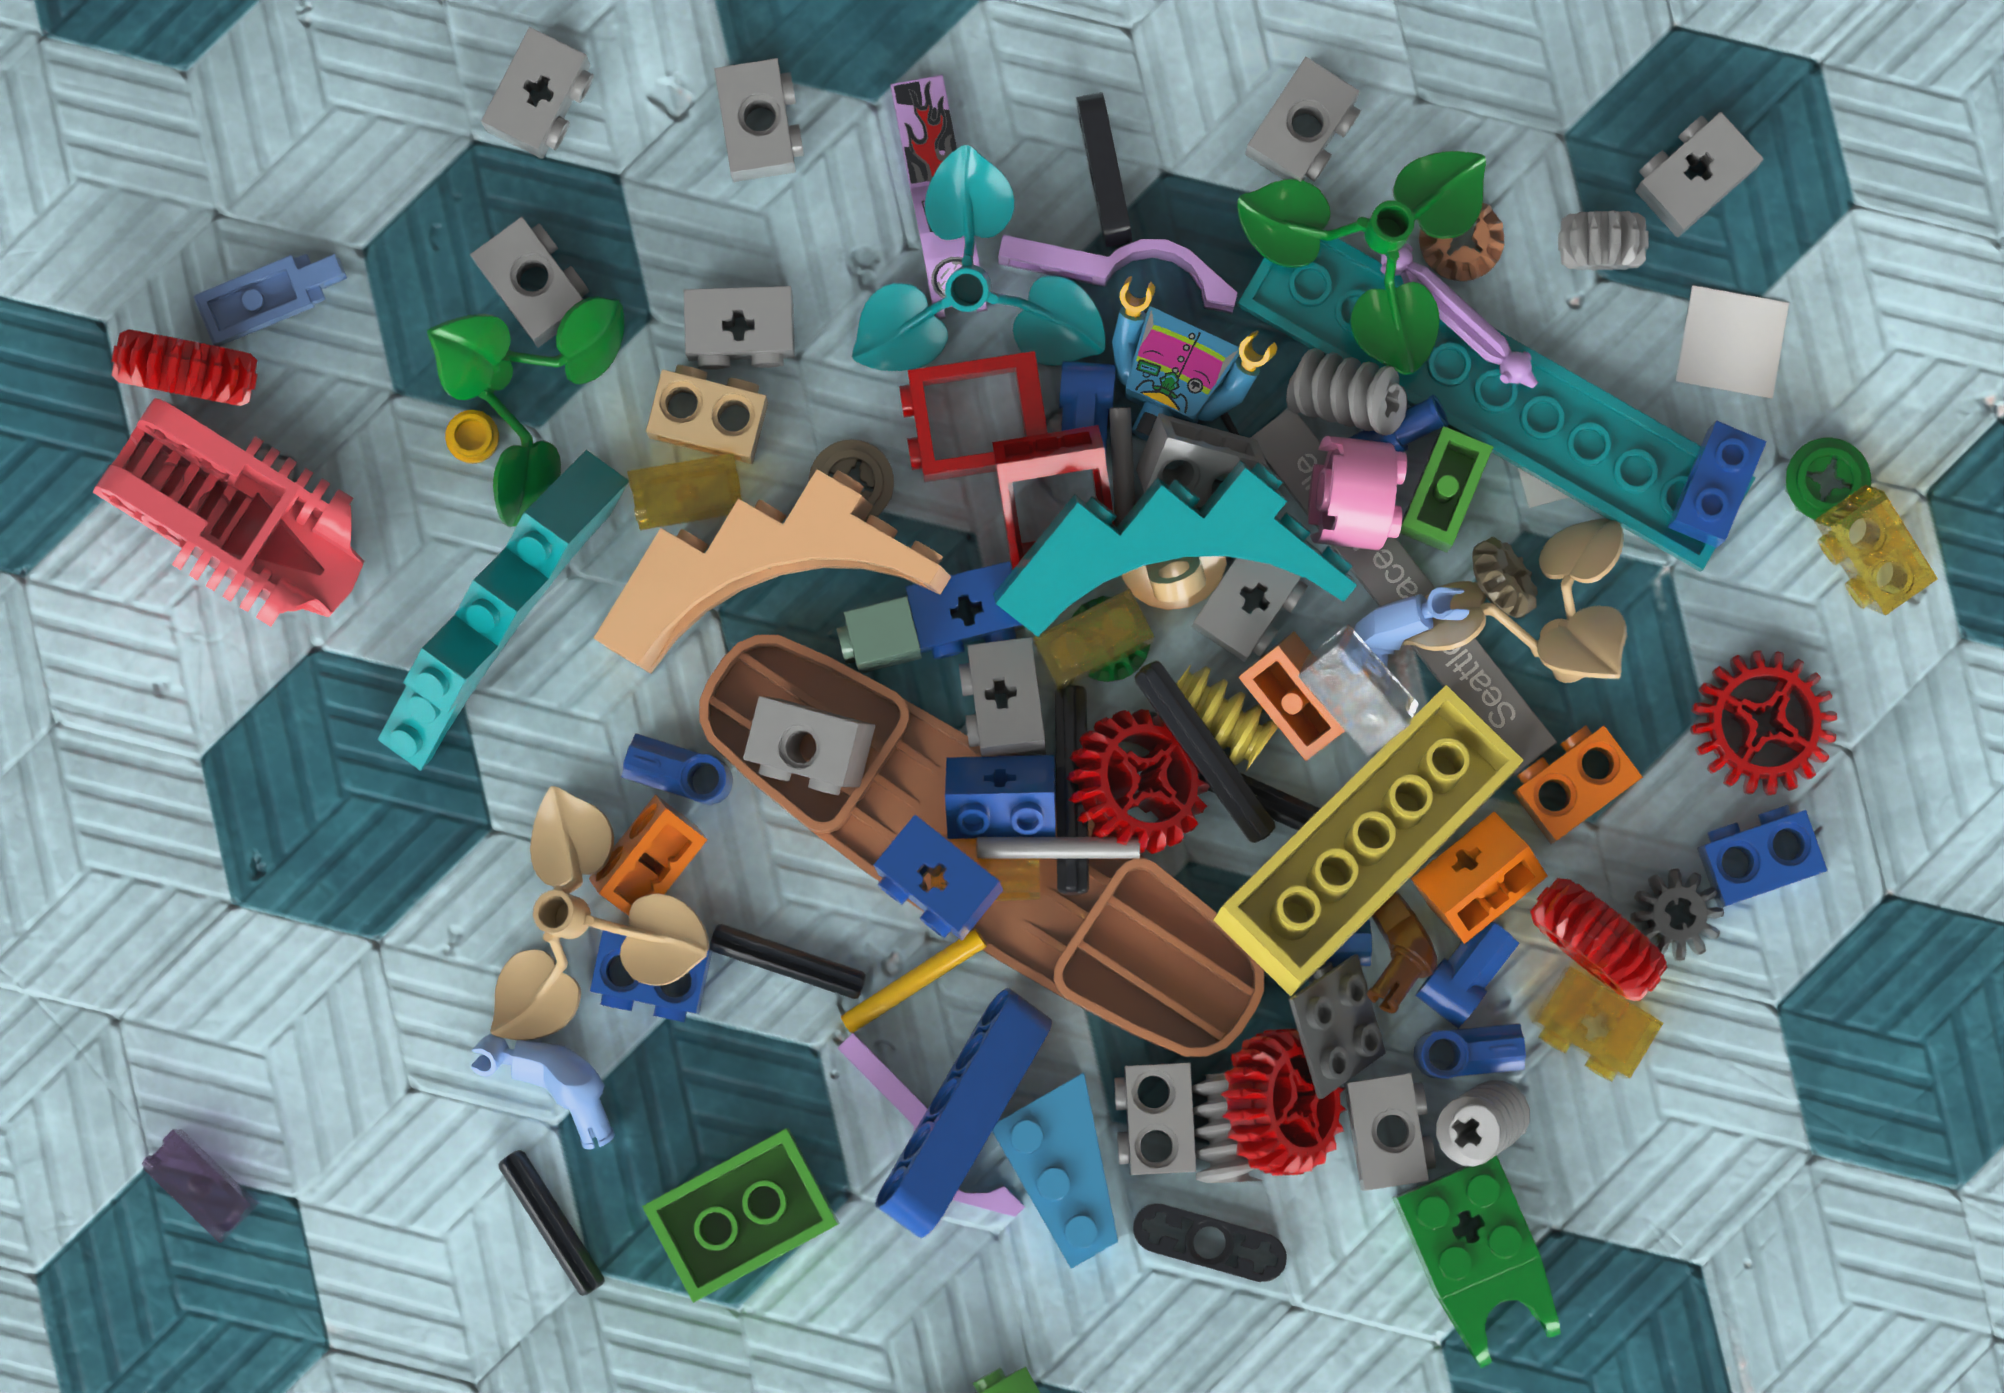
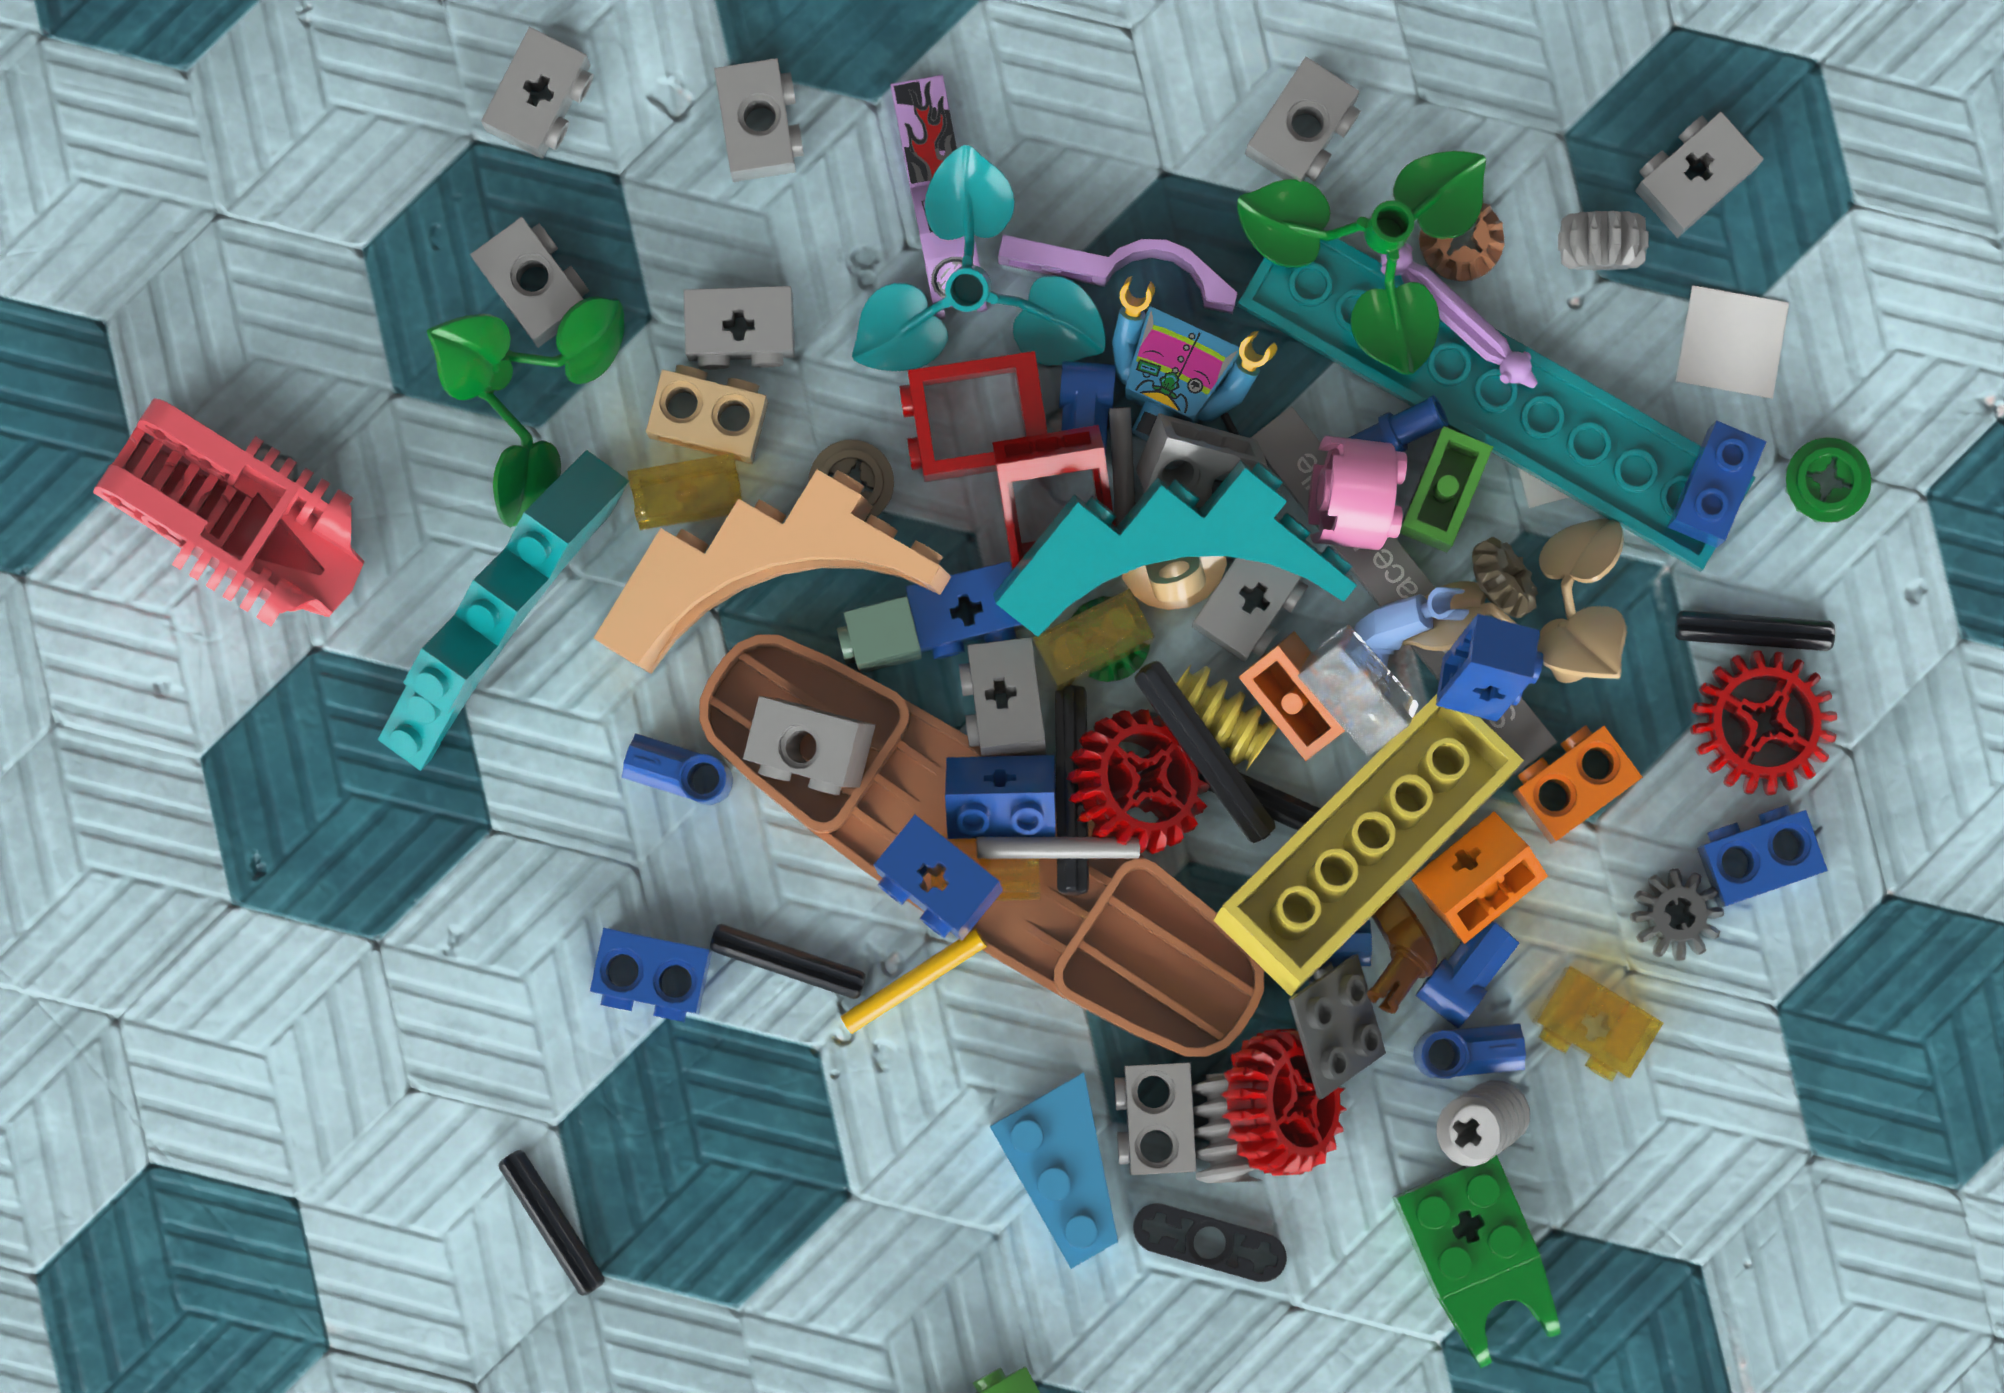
(184, 367): red gear -> none
(199, 1184): clear purple hinge -> none
(266, 296): medium blue hinge -> none
(472, 436): yellow plate -> none
(559, 1070): light blue arm -> none
(648, 855): orange brick -> none
(661, 938): tan plant -> none
(740, 1215): bright green brick -> none
(963, 1113): blue beam -> none
(997, 1200): lavender piece -> none
(1104, 169): black beam -> none
(1347, 392): light grey piece -> none
(1376, 1163): light grey brick -> none
(1489, 667): none -> blue brick
(1598, 939): red gear -> none
(1755, 630): none -> black axle
(1883, 542): clear yellow brick -> none

